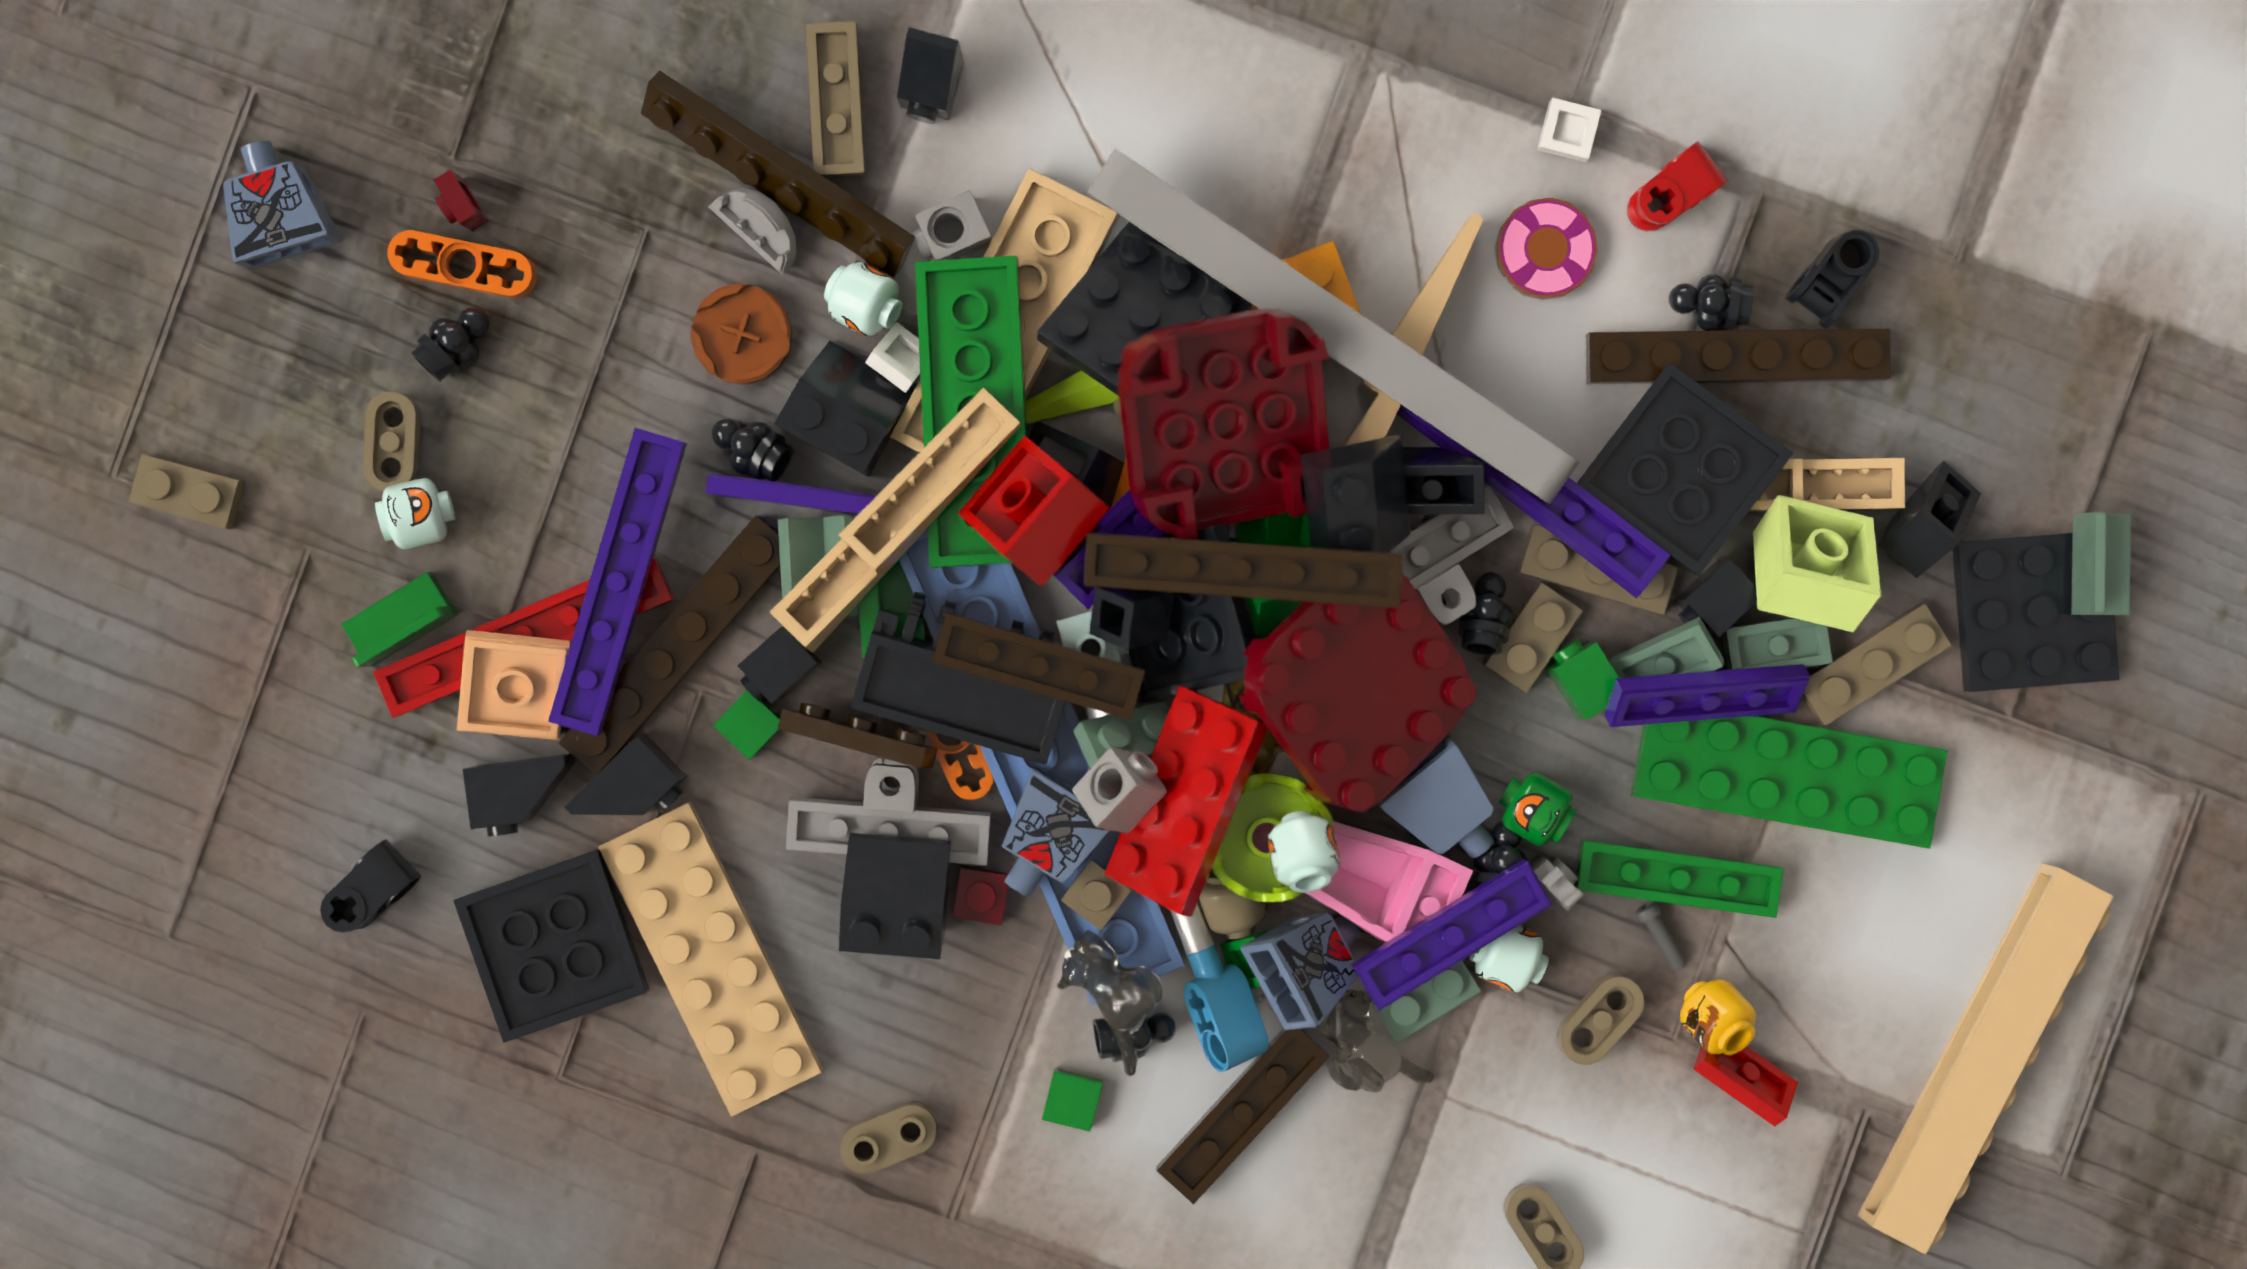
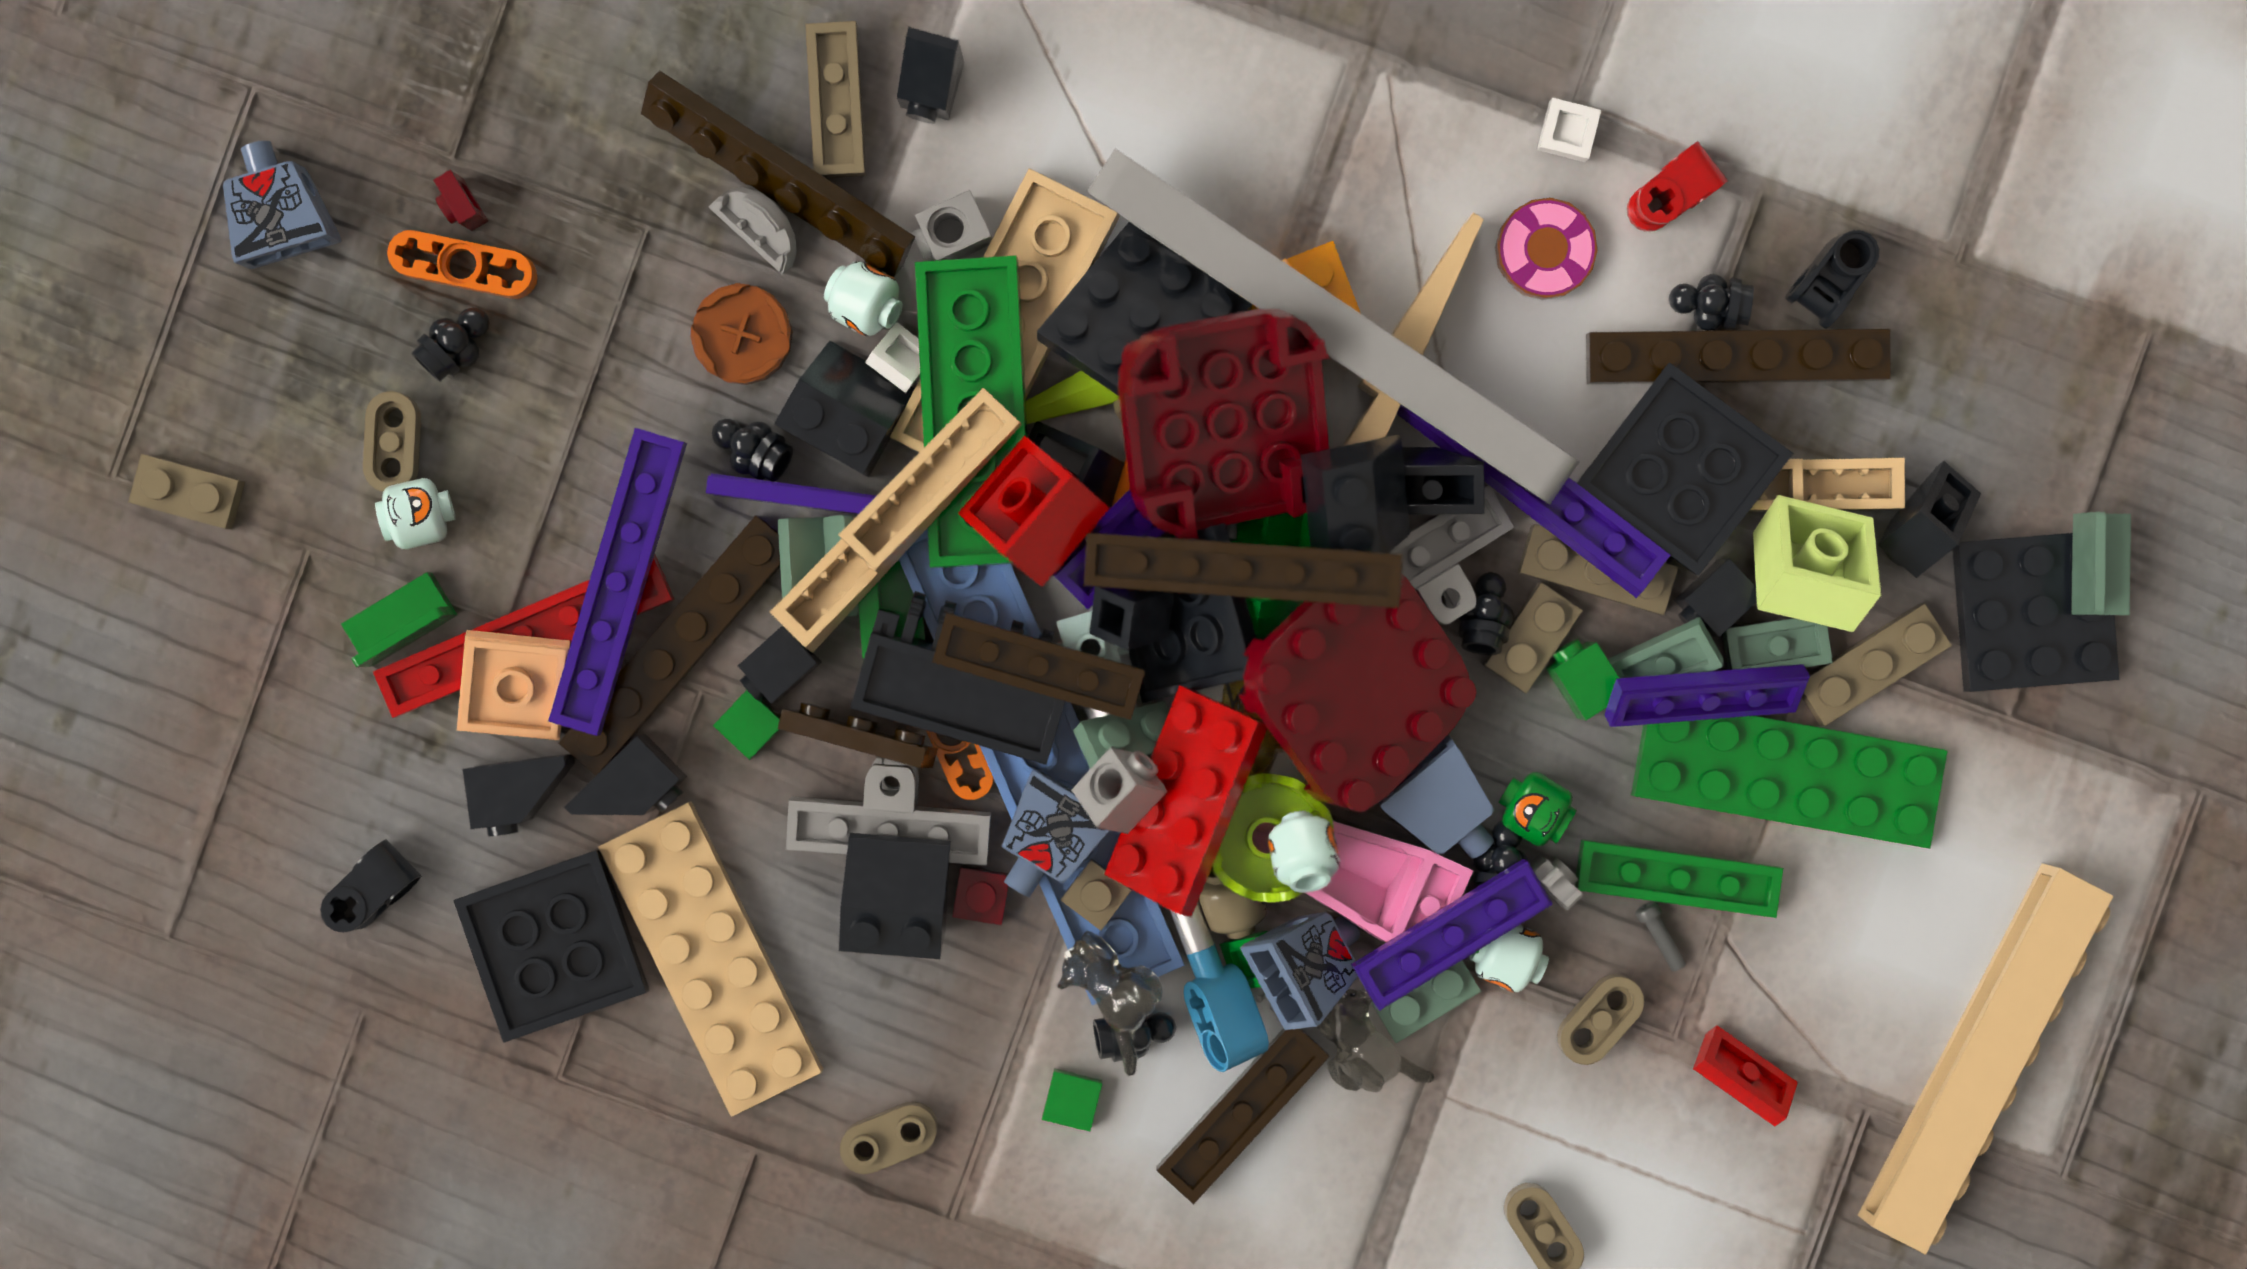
(1718, 1017): yellow head -> none

